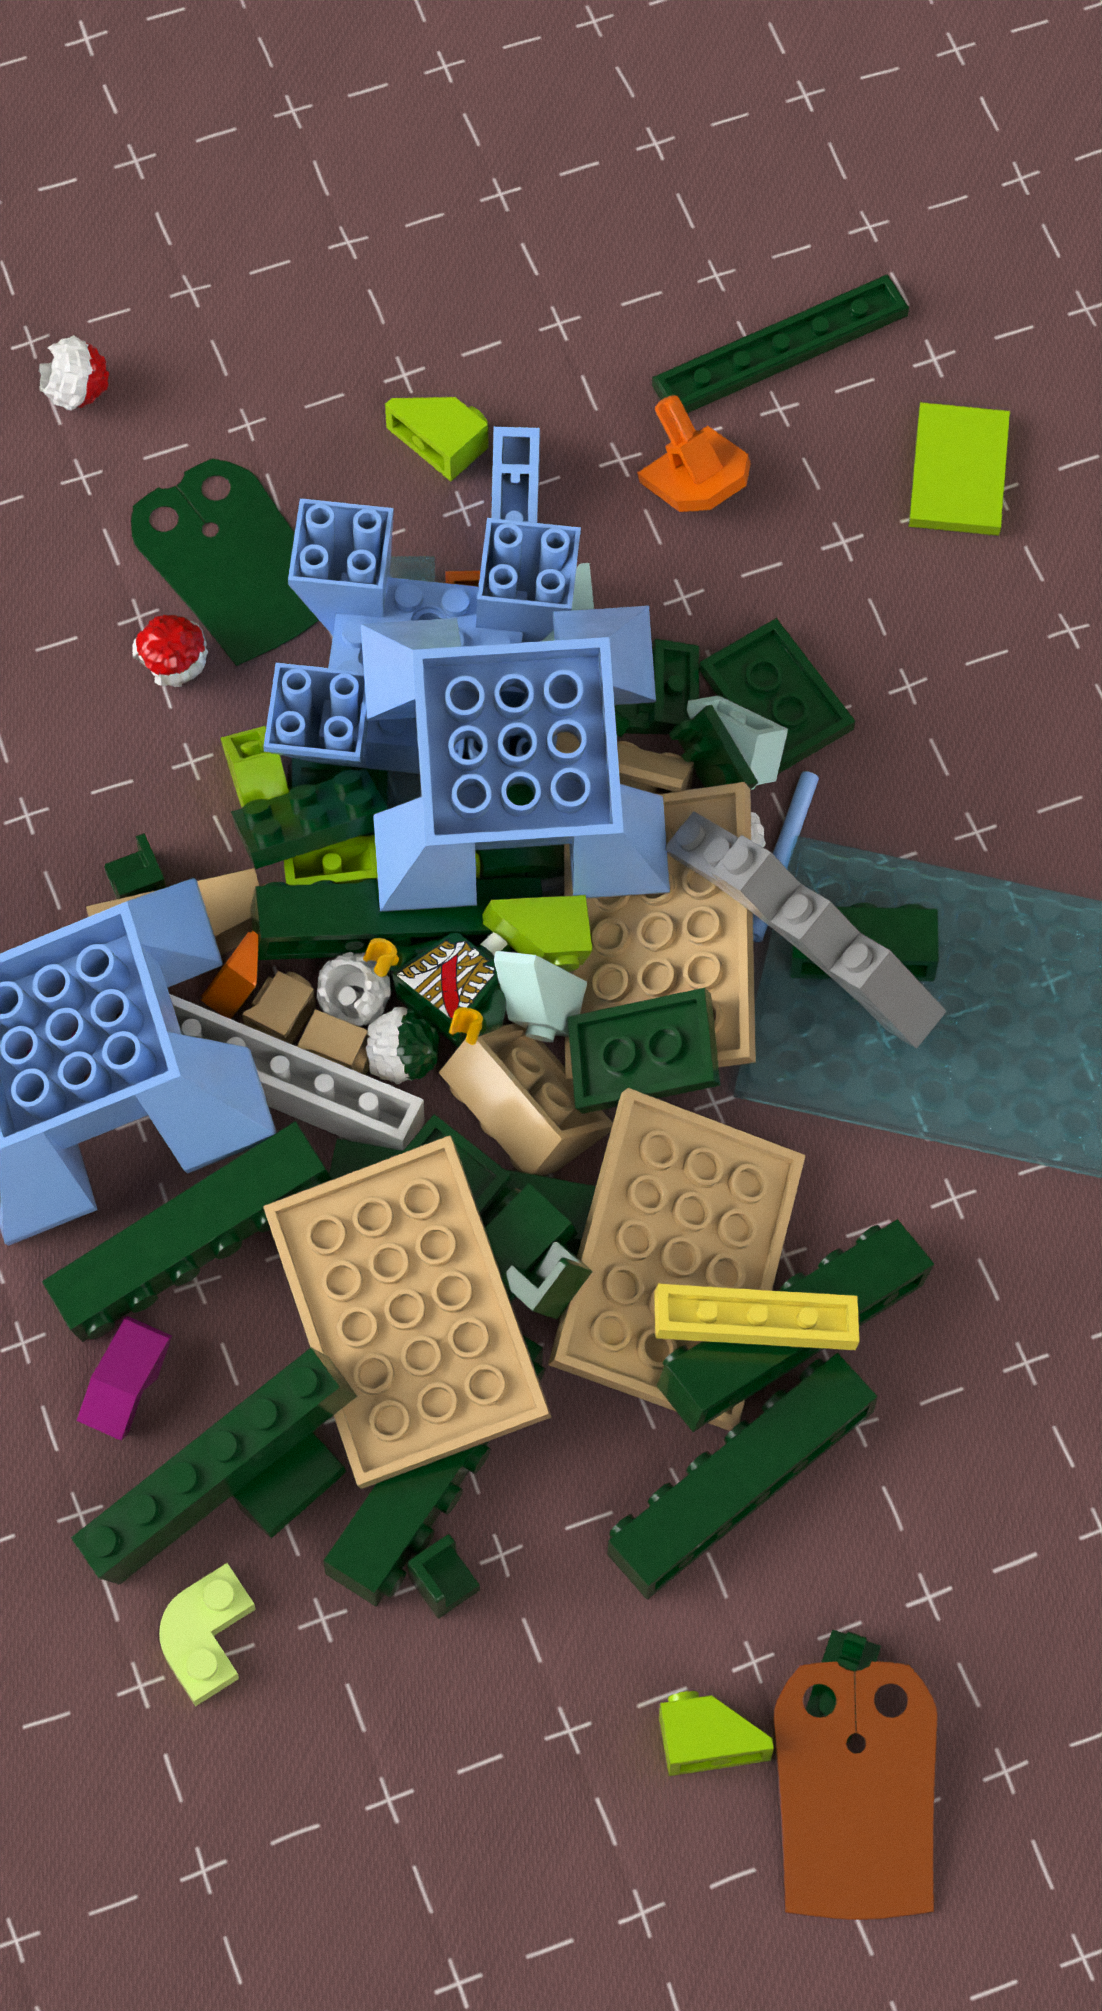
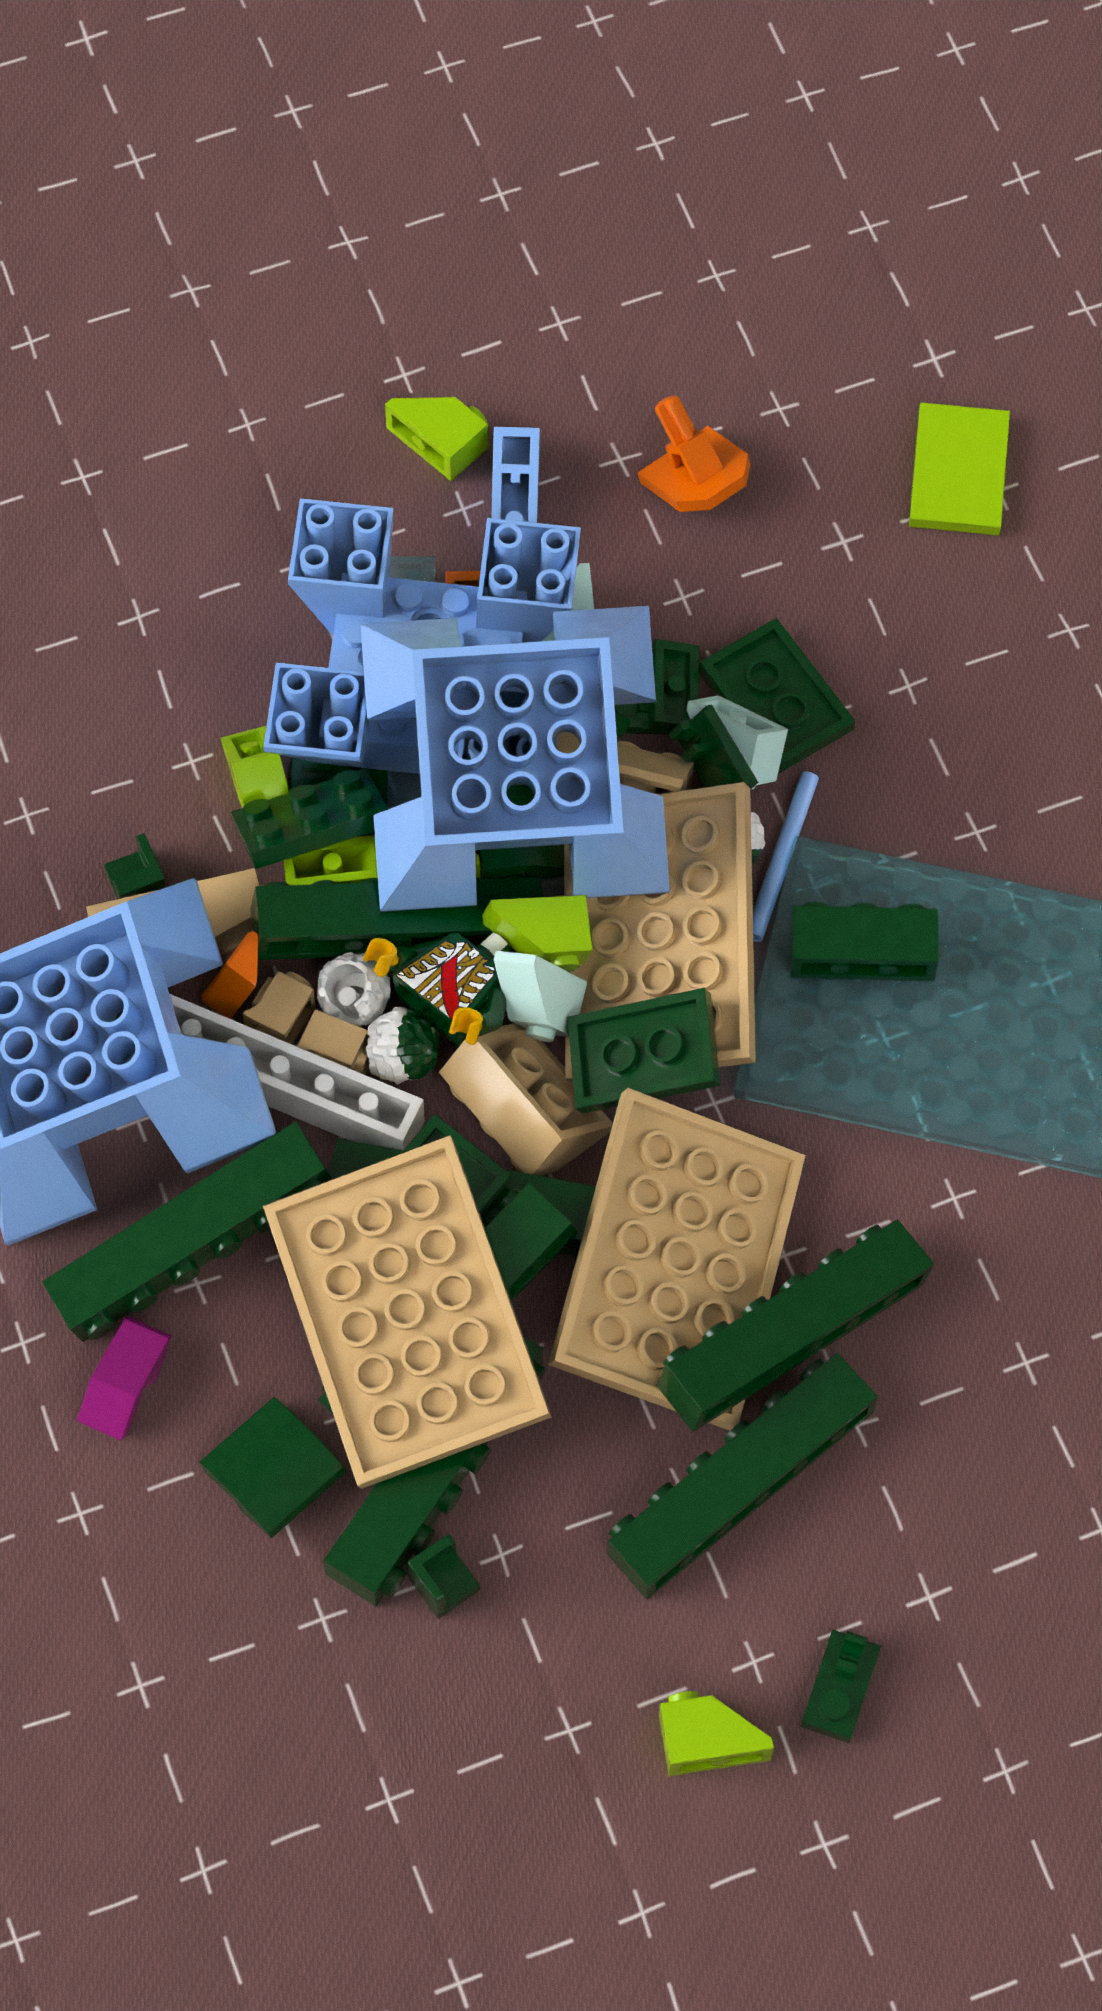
(75, 374): white piece -> none
(171, 649): red piece -> none
(190, 1629): yellowish green plate -> none
(214, 1466): dark green brick -> none
(240, 574): dark green piece -> none
(550, 1283): dark green panel -> none
(756, 1317): light yellow plate -> none
(783, 344): dark green tile -> none
(810, 924): light grey arch -> none
(864, 1820): dark orange piece -> none

